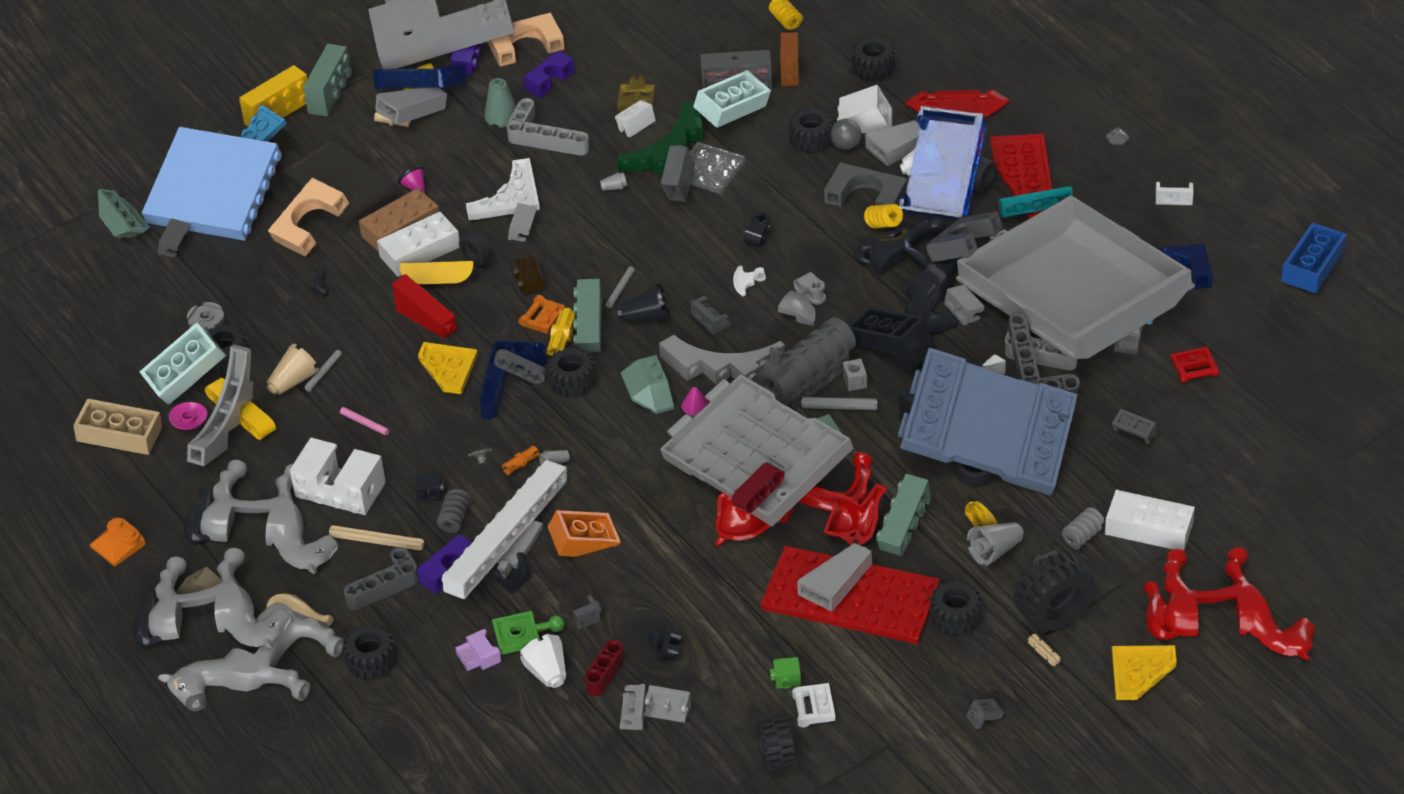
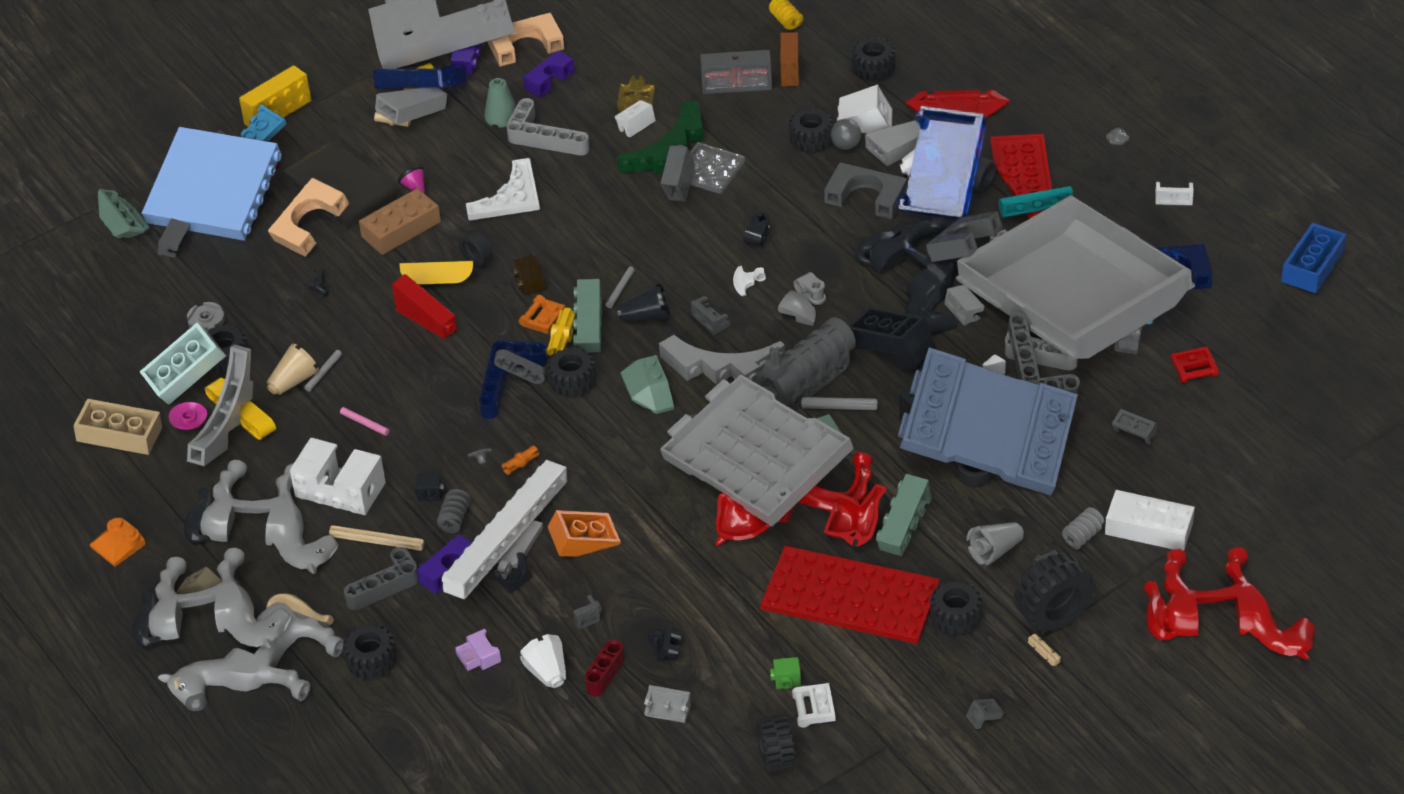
(327, 79): sand green brick -> none
(419, 242): white brick -> none
(448, 365): yellow plate -> none
(521, 222): light grey hinge -> none
(526, 625): bright green plate -> none
(555, 456): light grey cone -> none
(614, 182): light grey cone -> none
(633, 707): light grey hinge -> none
(693, 402): dark pink hat -> none
(732, 98): light aqua brick -> none
(757, 487): dark red beam -> none
(835, 577): light grey slope -> none
(854, 374): light grey brick -> none
(883, 216): yellow piece -> none
(979, 514): yellow brick -> none
(1140, 668): yellow plate -> none

